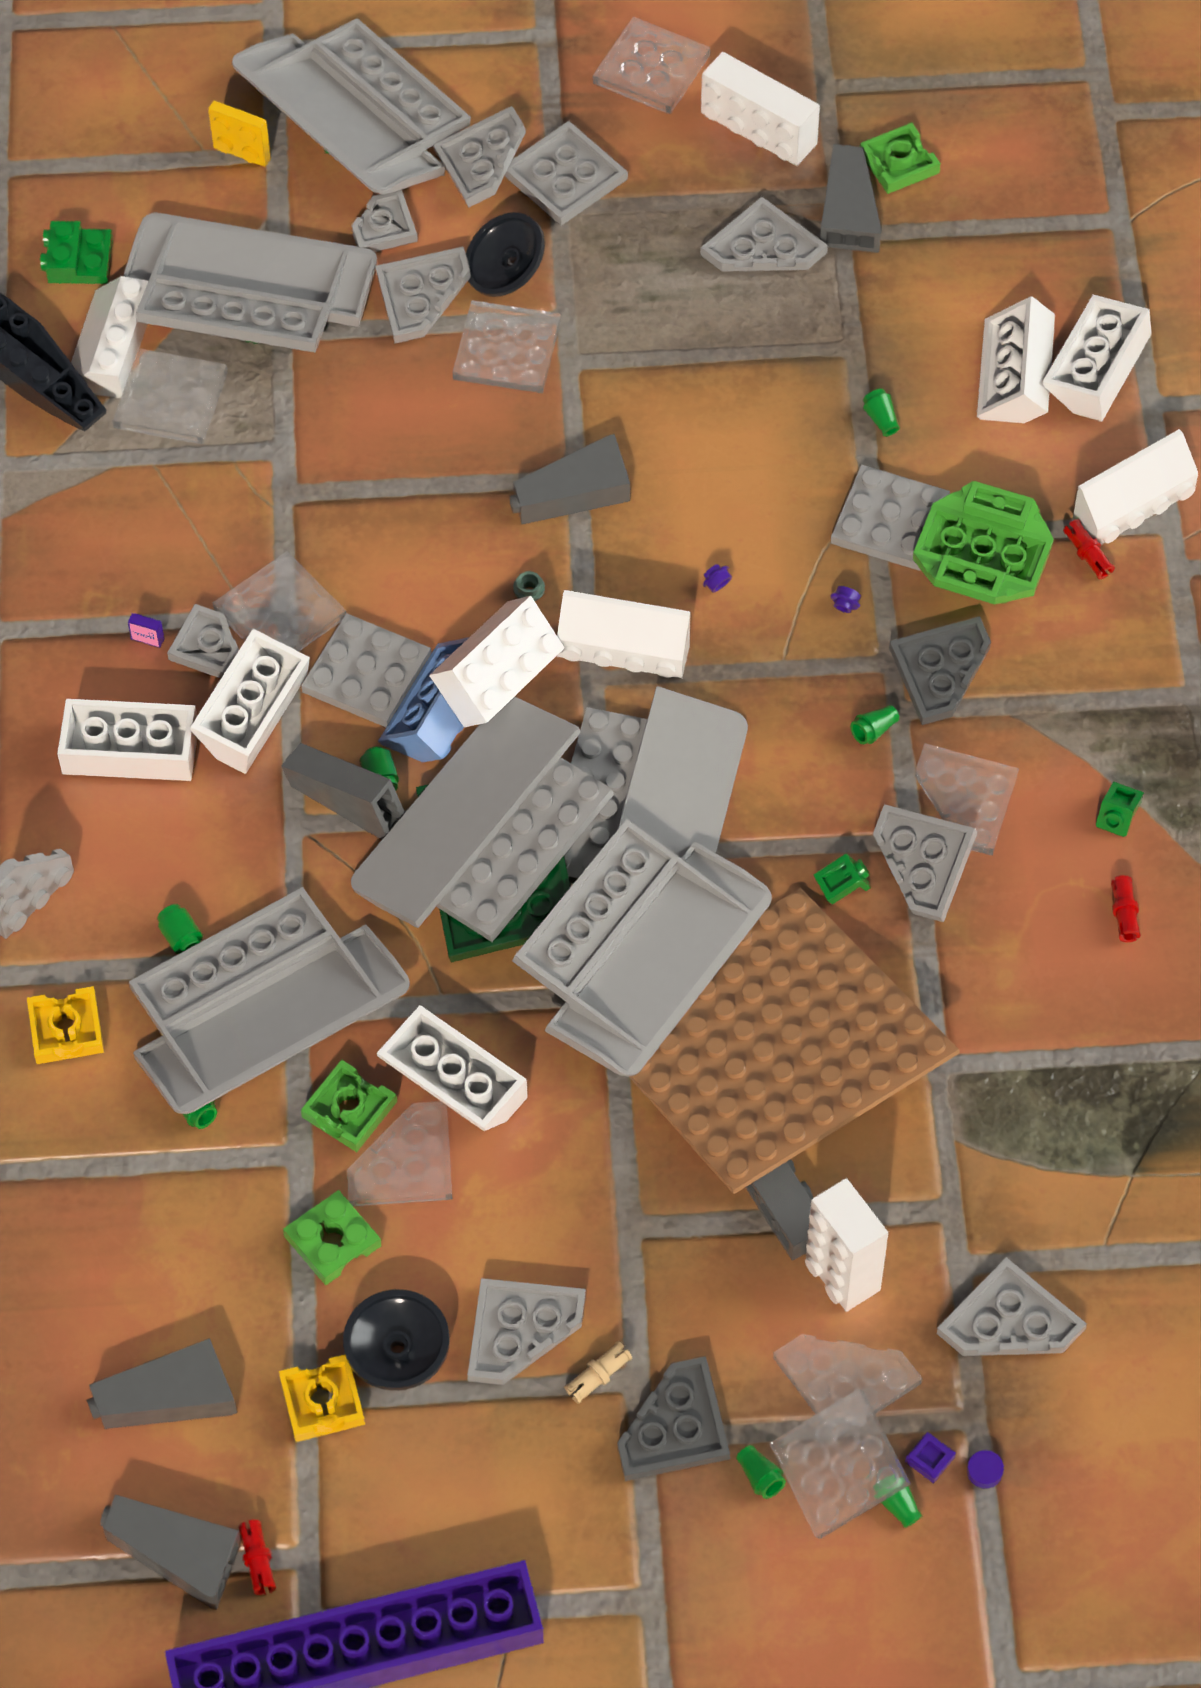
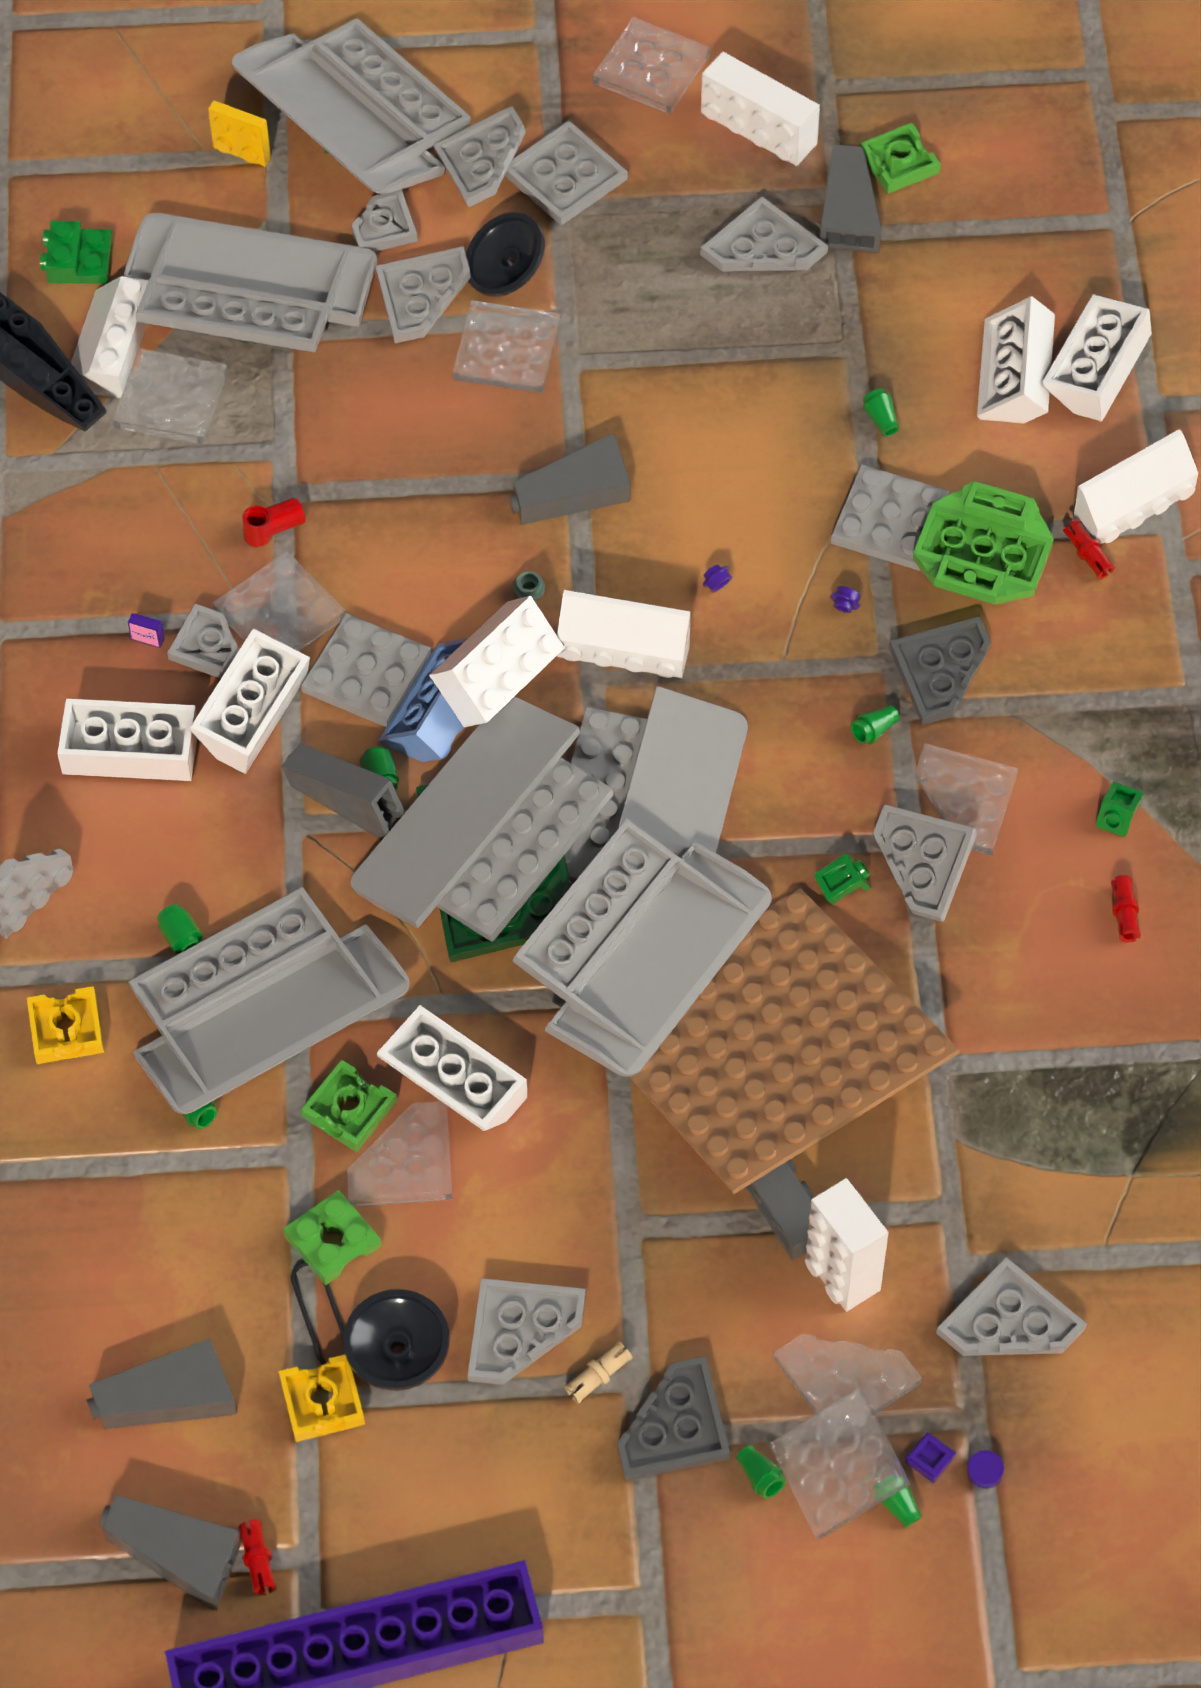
(263, 522): none -> red piece
(305, 1314): none -> black piece

